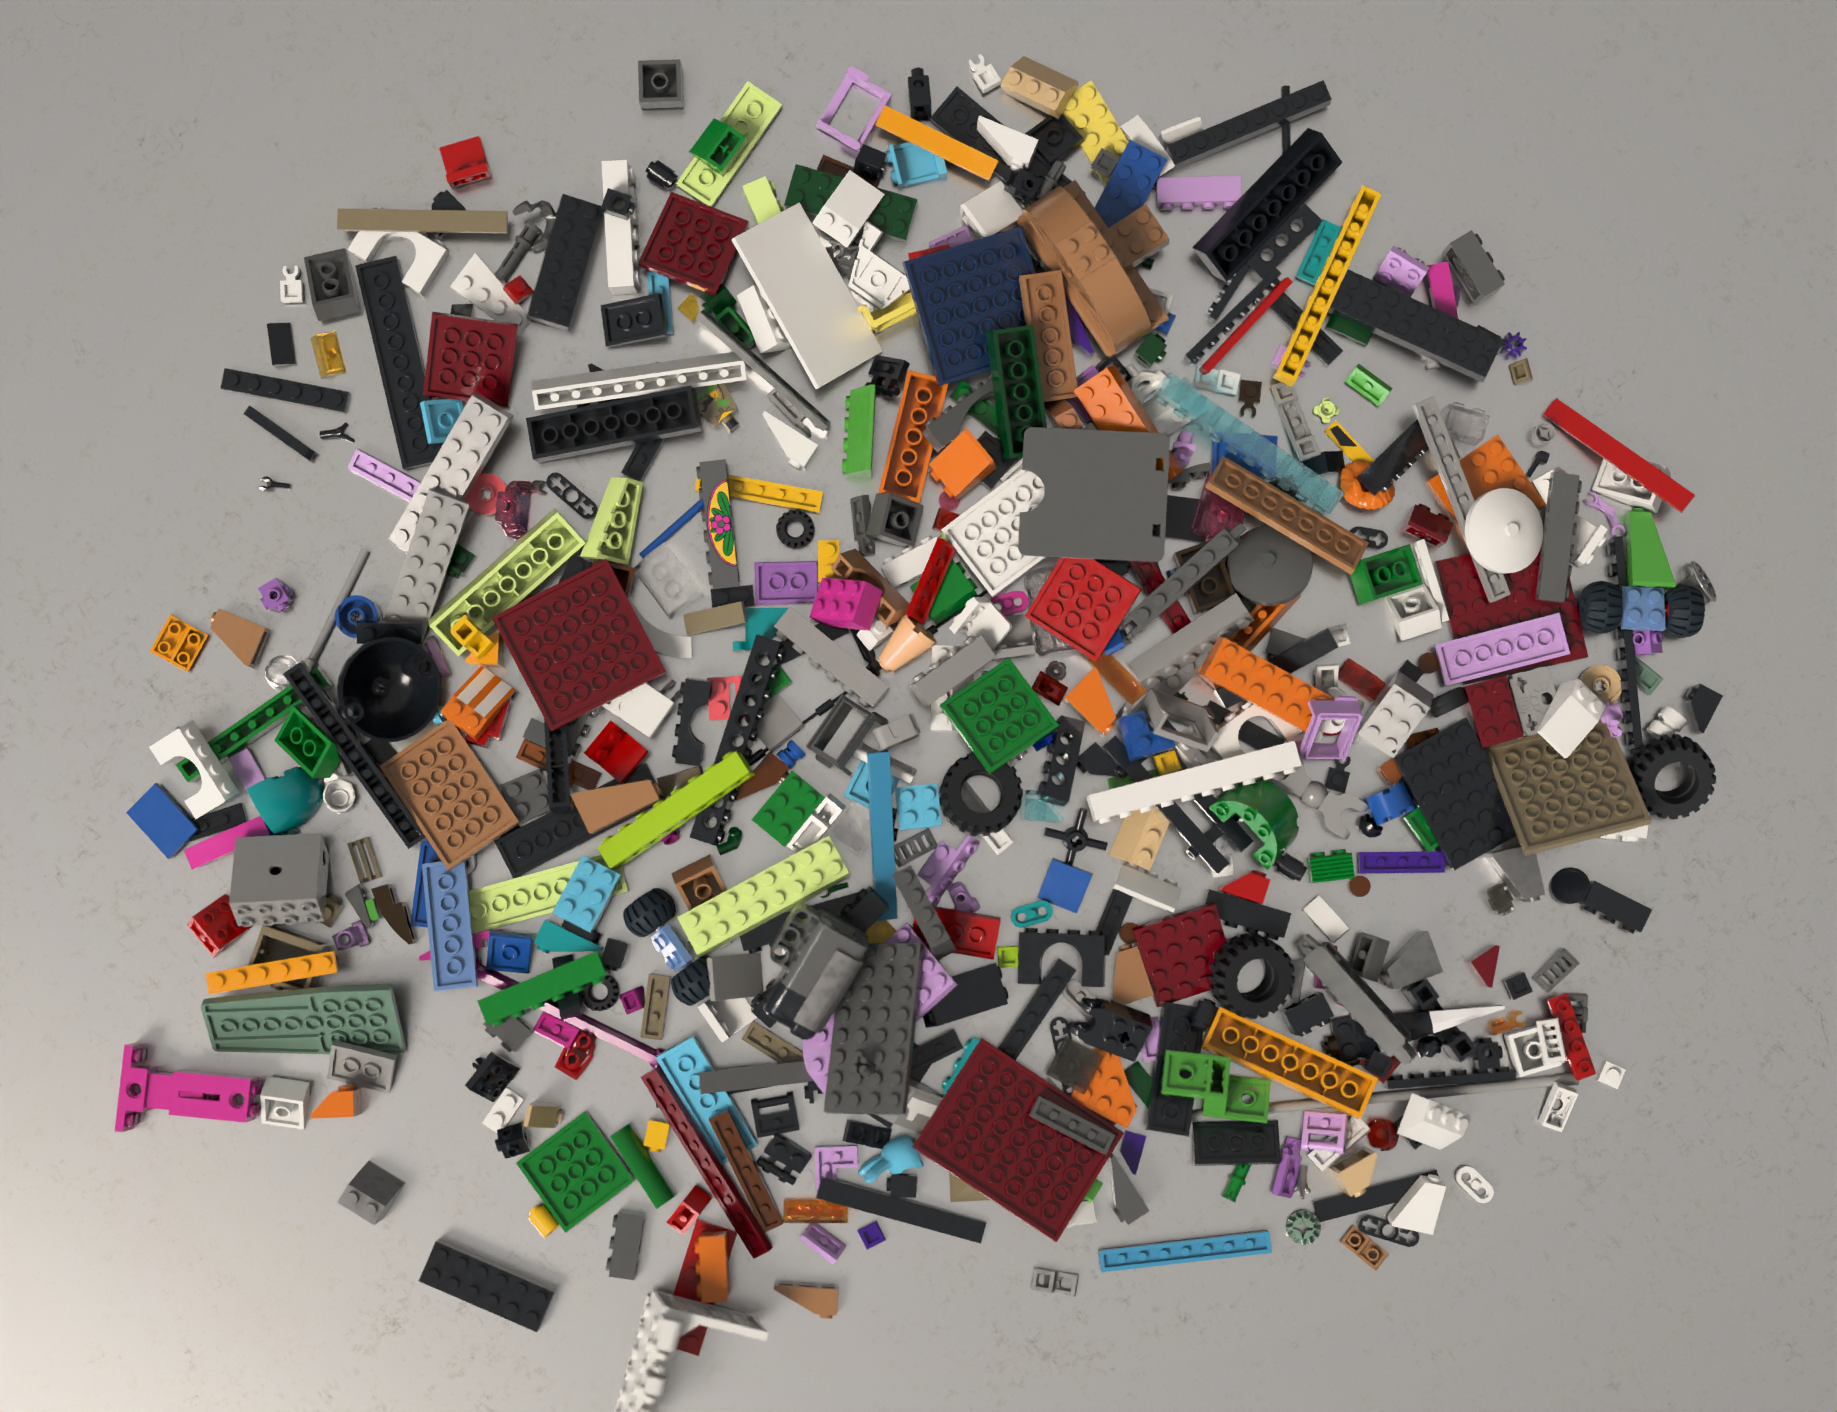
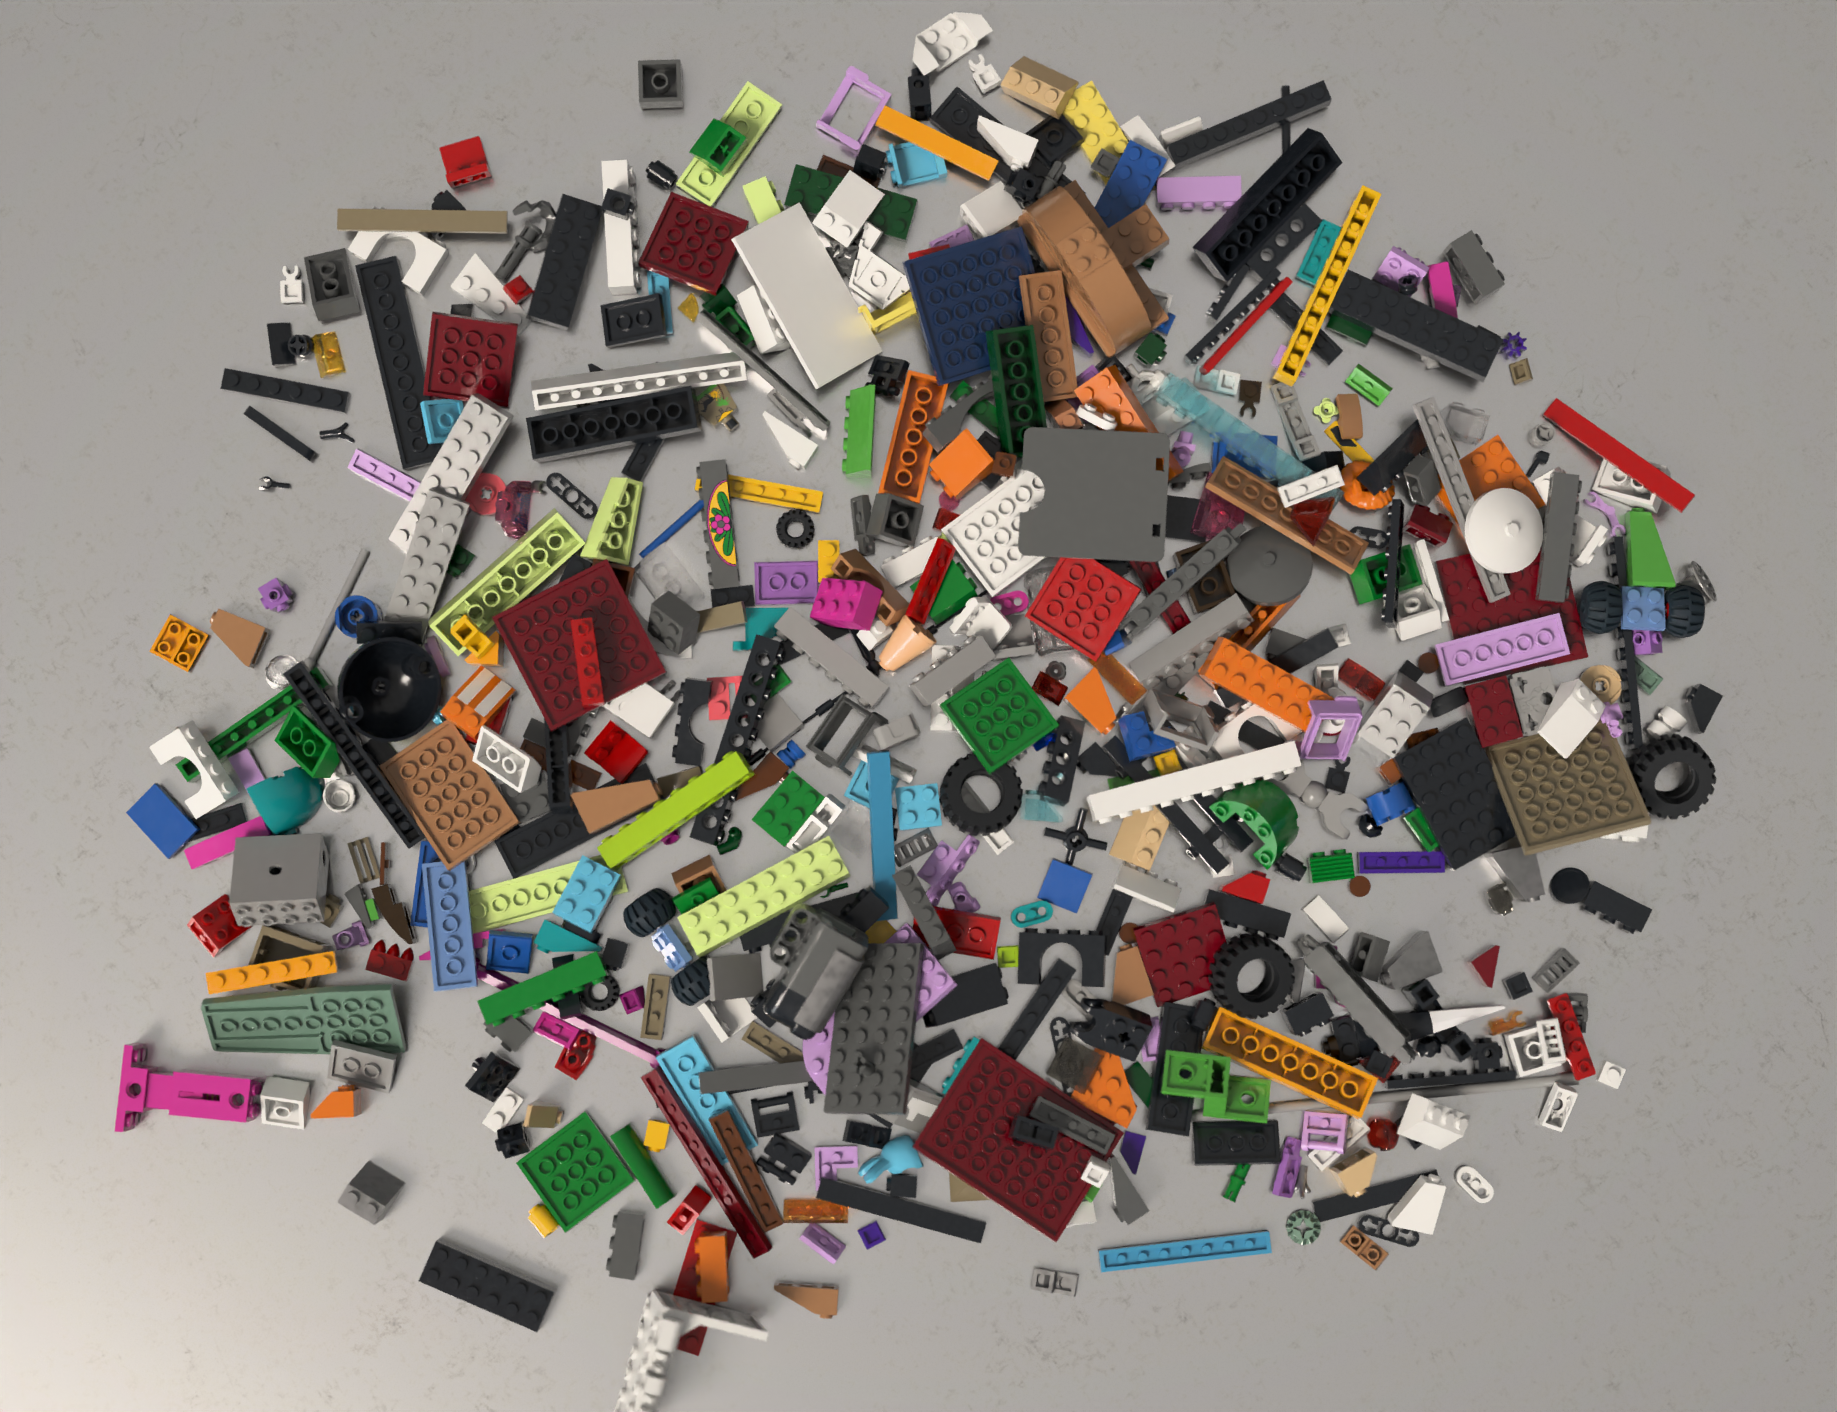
(295, 345): none -> black wheel
(384, 863): none -> reddish brown piece
(390, 963): none -> red plate
(506, 760): none -> white slope
(587, 662): none -> red brick
(673, 622): none -> dark grey brick
(695, 896): none -> green plate
(948, 41): none -> white piece
(1004, 465): none -> reddish brown bracket
(1033, 1132): none -> black brick
(1096, 1171): none -> white slope
(1104, 421): none -> white plate
(1310, 486): none -> white tile
(1312, 516): none -> clear red slope
(1350, 416): none -> medium nougat slope
(1393, 555): none -> black plate
(1407, 285): none -> black bush
(1422, 480): none -> dark grey brick

